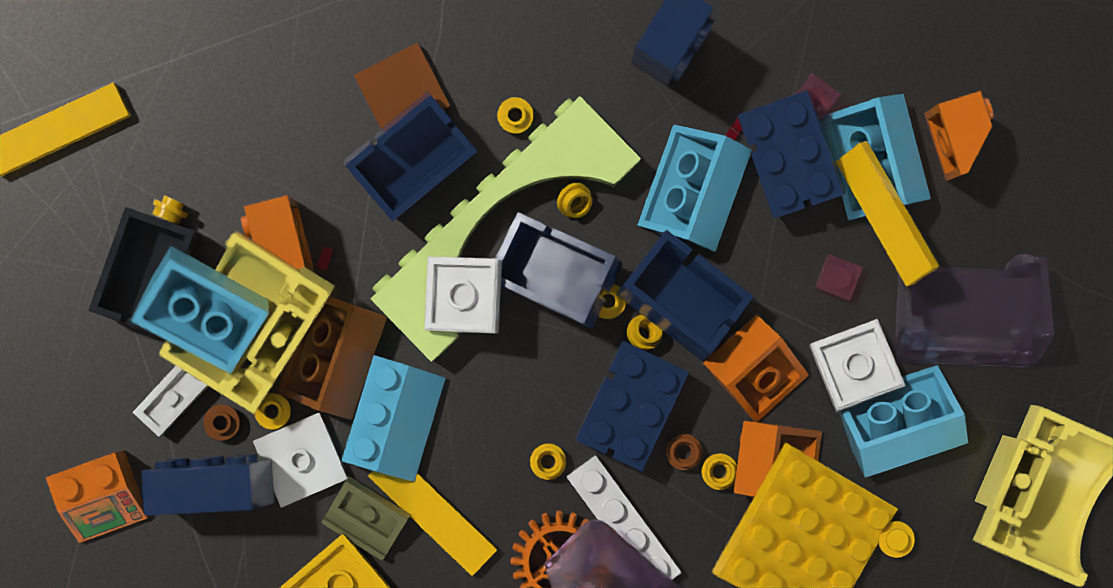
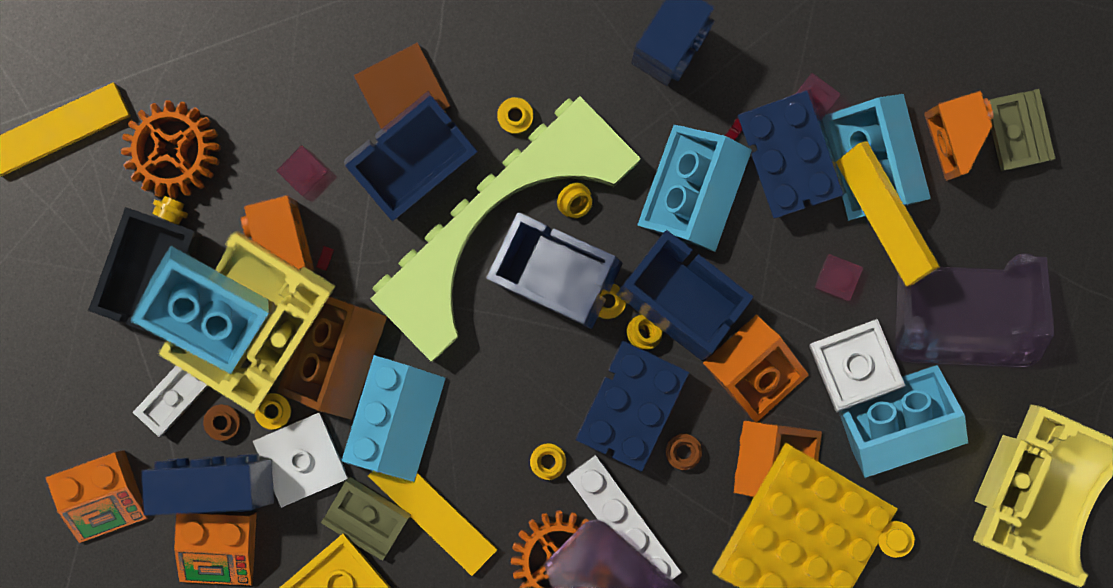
(157, 159): none -> orange gear
(215, 547): none -> orange slope
(302, 171): none -> clear pink plate
(463, 294): white plate -> none
(723, 482): yellow plate -> none
(1020, 130): none -> olive plate

